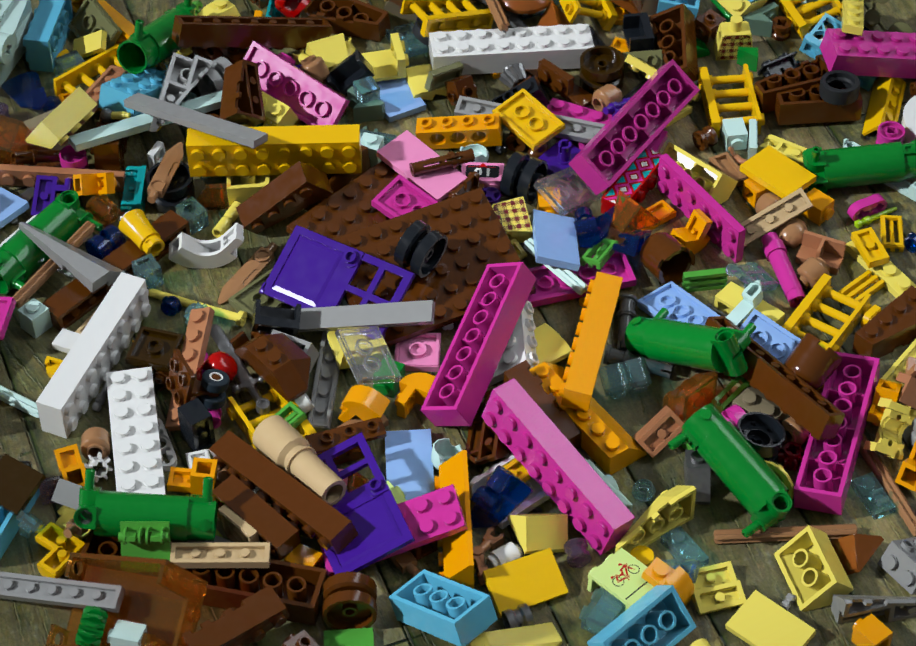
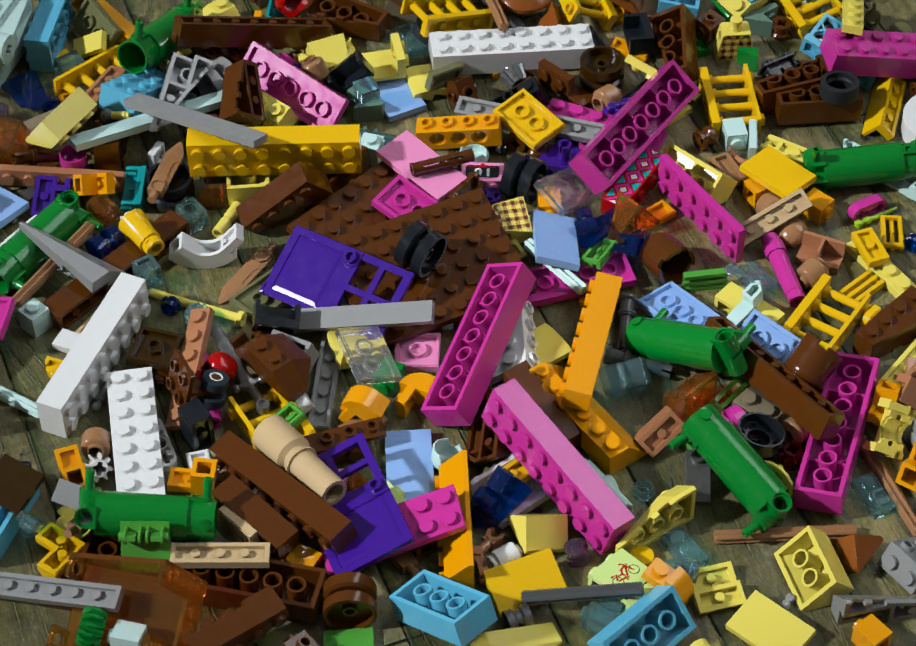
(47, 489): tile -> none
(582, 593): none -> dark grey axle
(651, 57): olive hinge -> none
(695, 232): light orange brick -> none
(890, 132): dark pink wheel -> none

